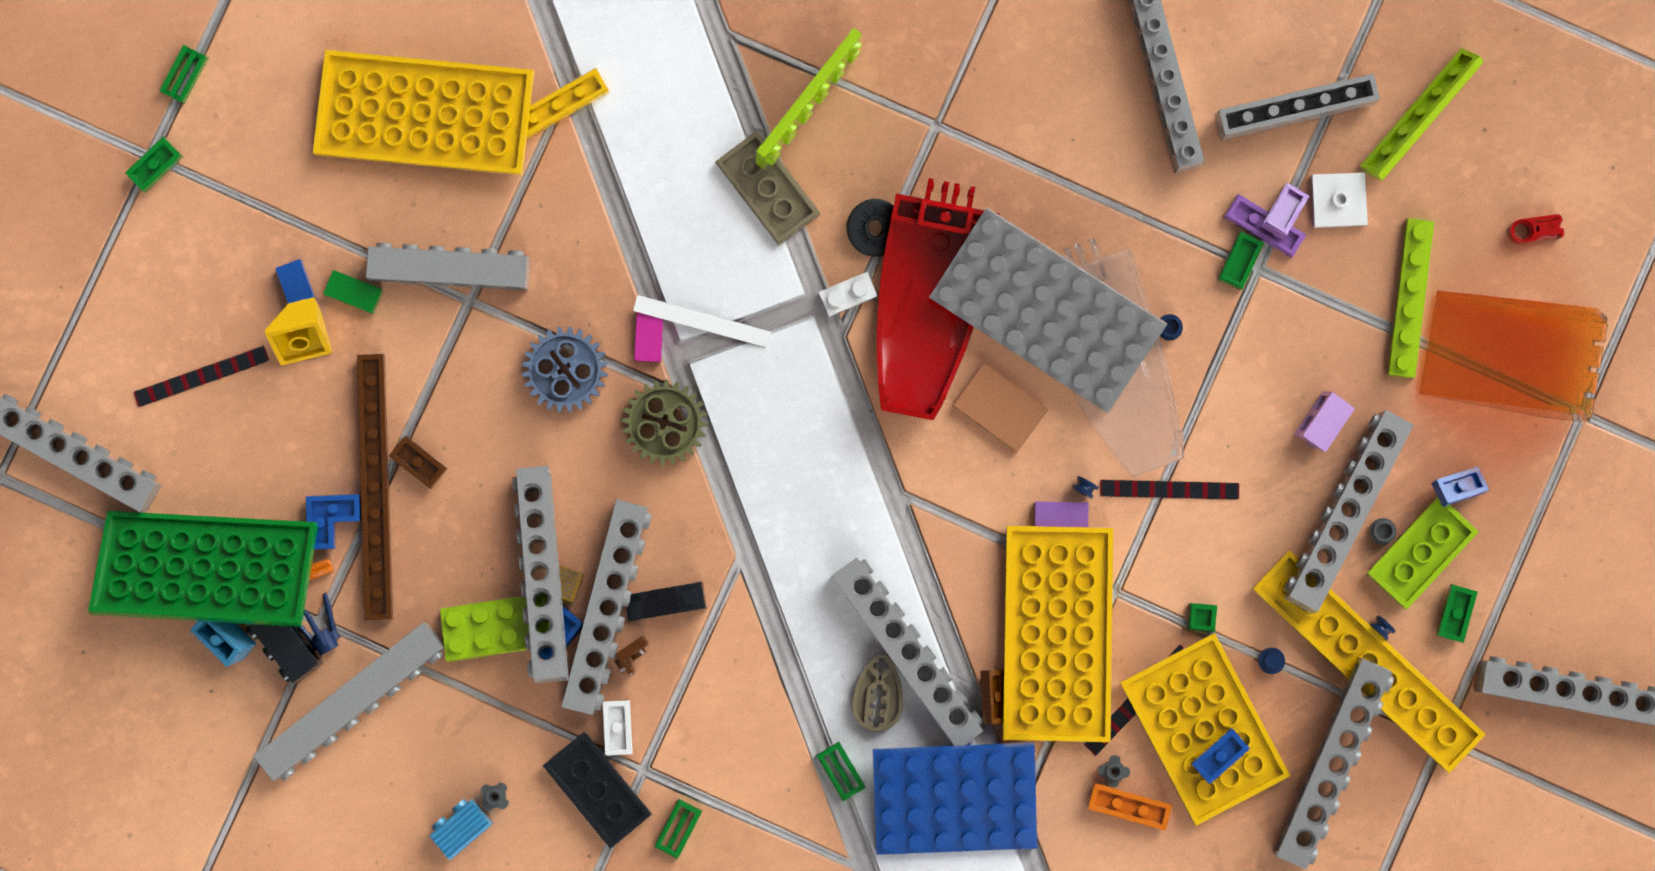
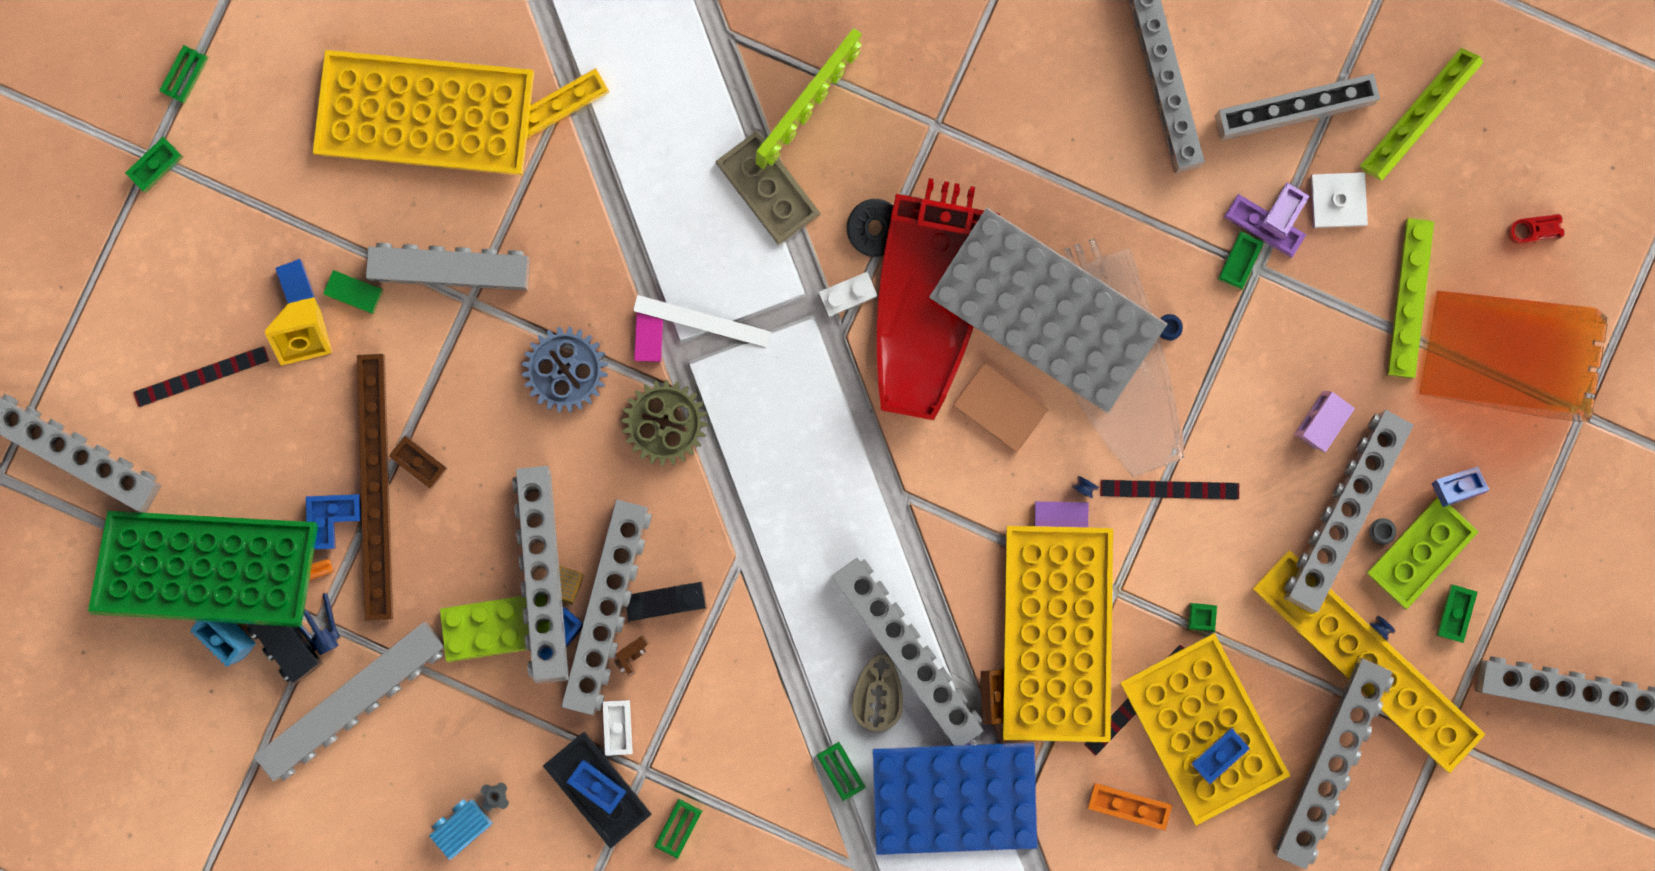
(596, 786): none -> blue plate
(1113, 763): dark grey plate -> none
(1271, 660): dark blue plate -> none

